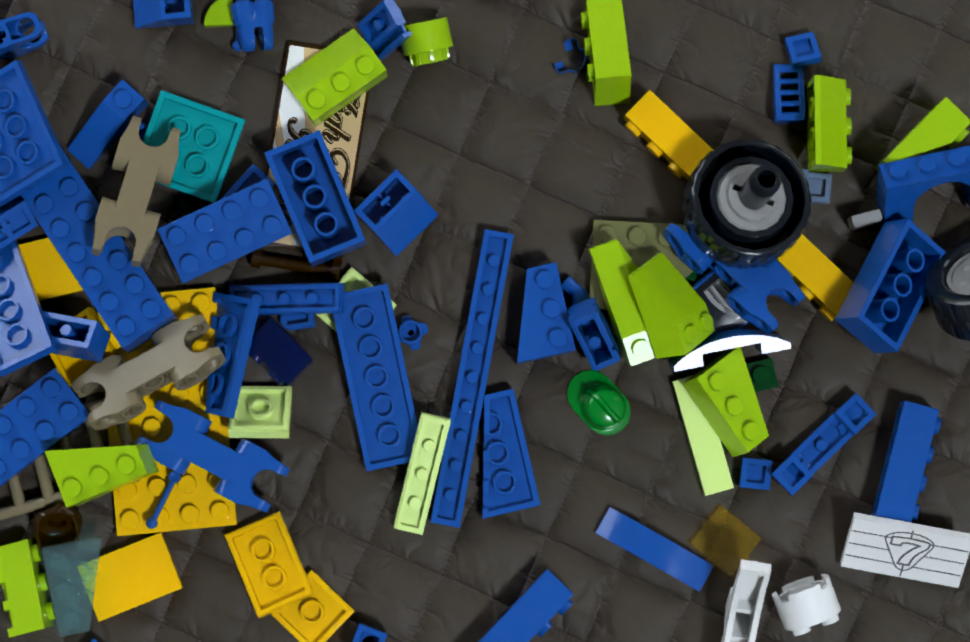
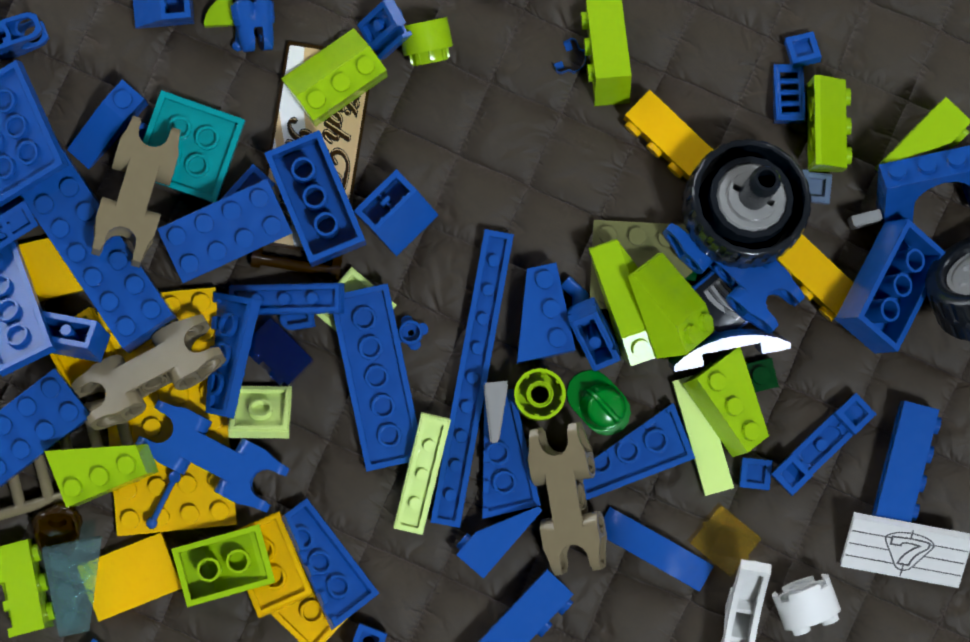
(223, 565): none -> lime slope
(329, 567): none -> blue wing
(490, 544): none -> blue slope
(495, 399): none -> light grey slope
(547, 380): none -> lime piece
(570, 516): none -> dark tan piece
(642, 453): none -> blue wing

